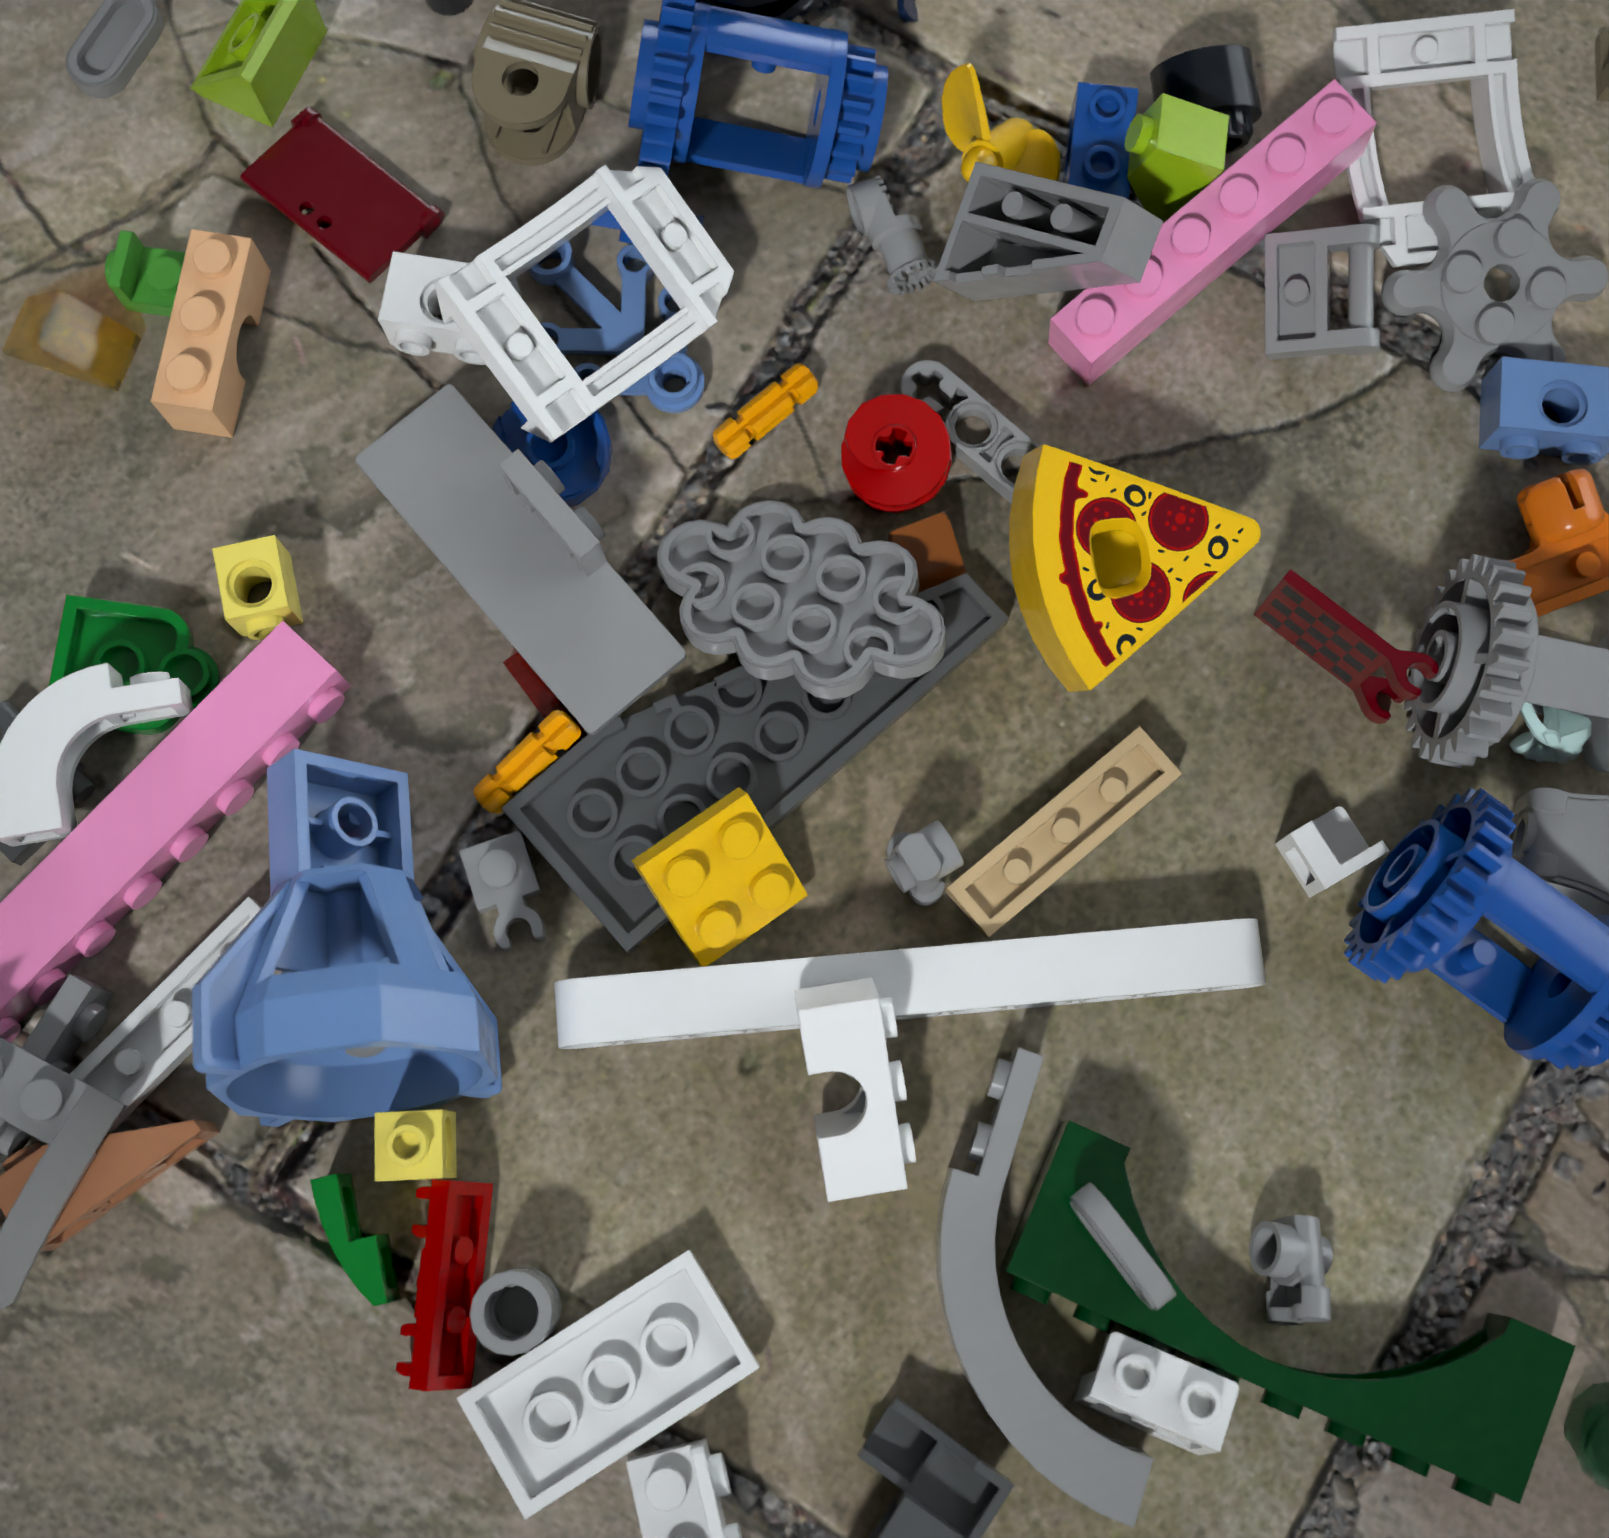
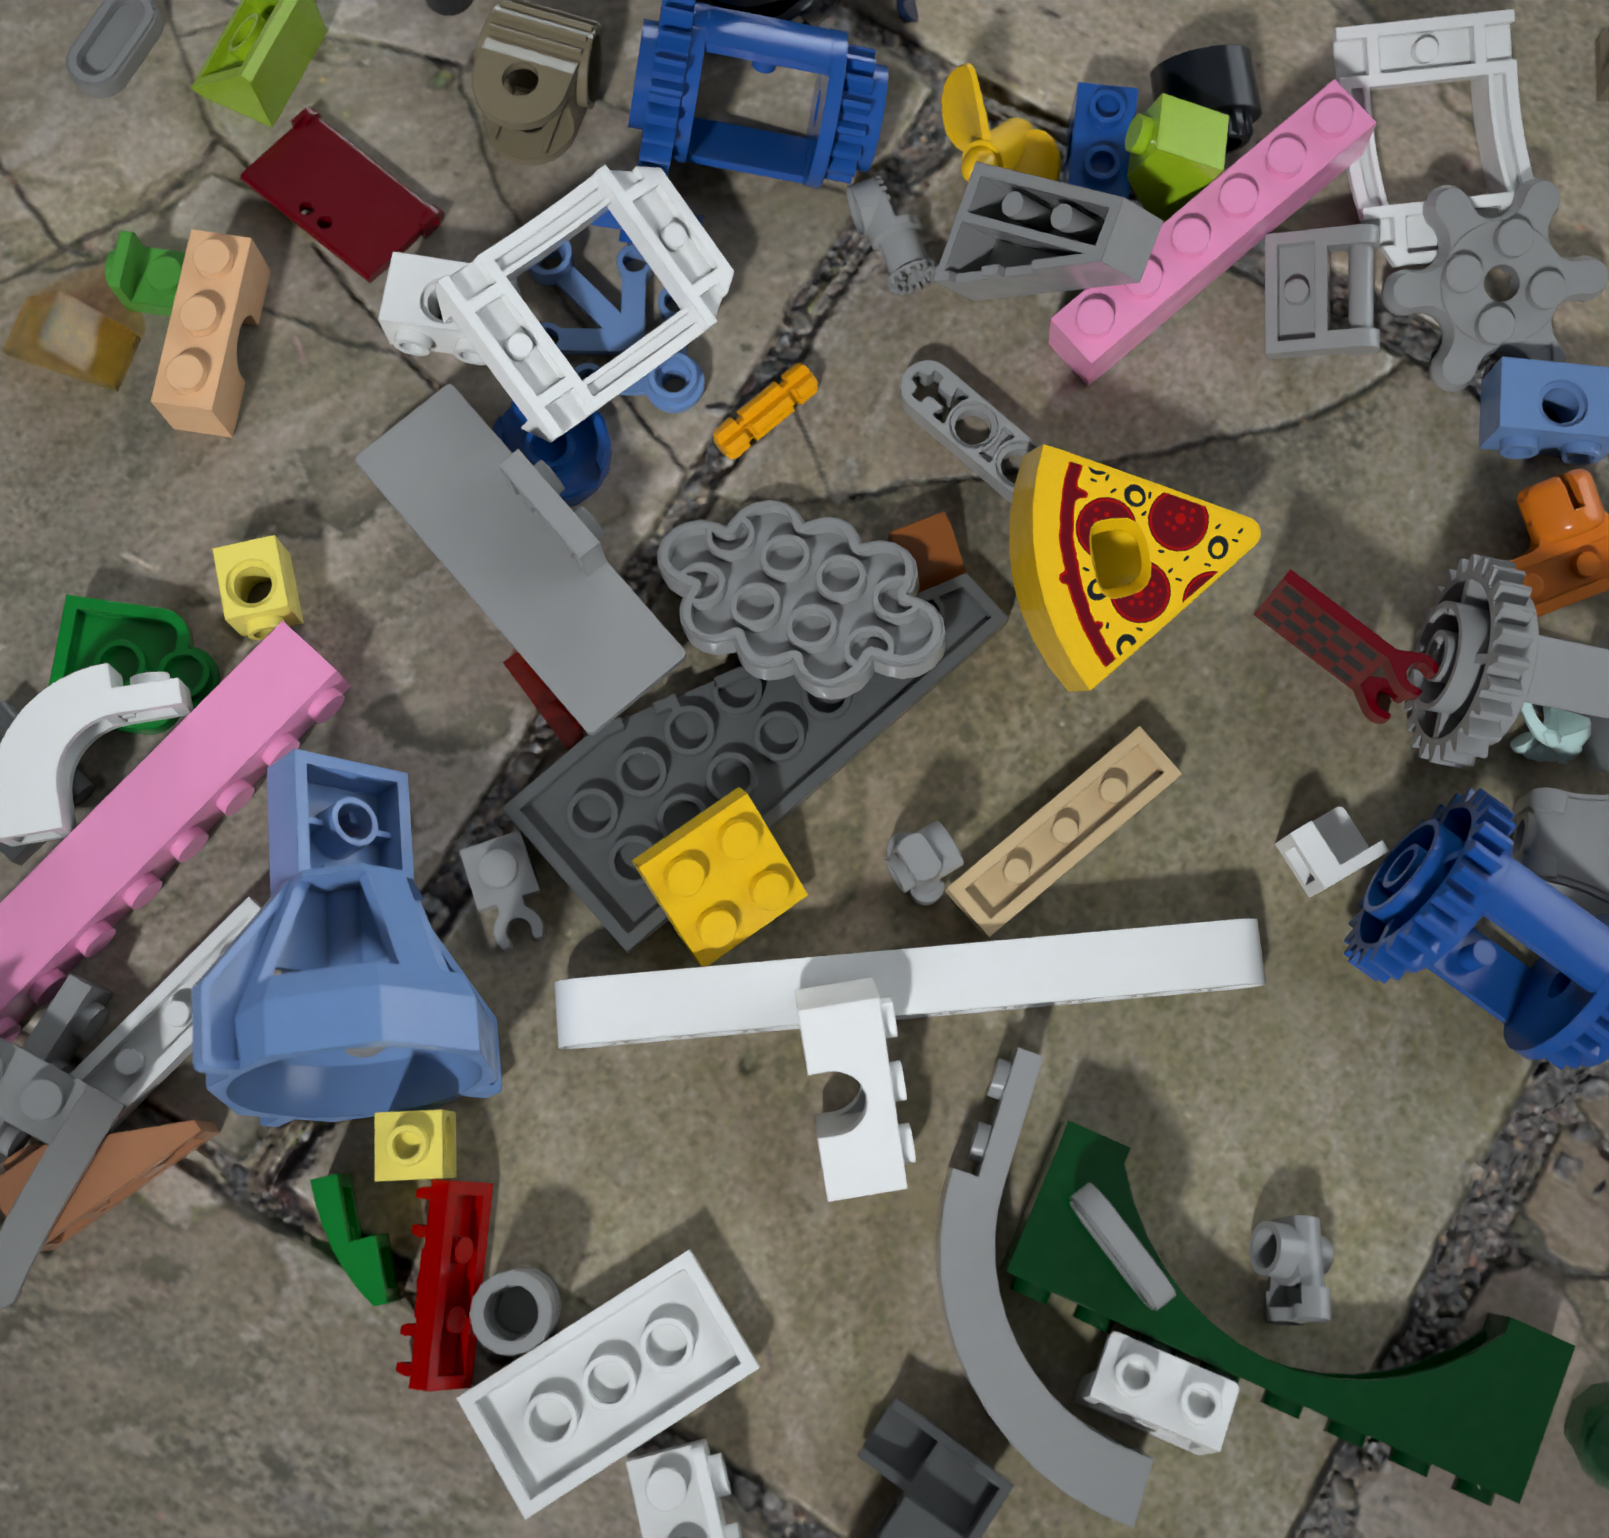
(527, 761): light orange axle -> none
(878, 429): red piece -> none

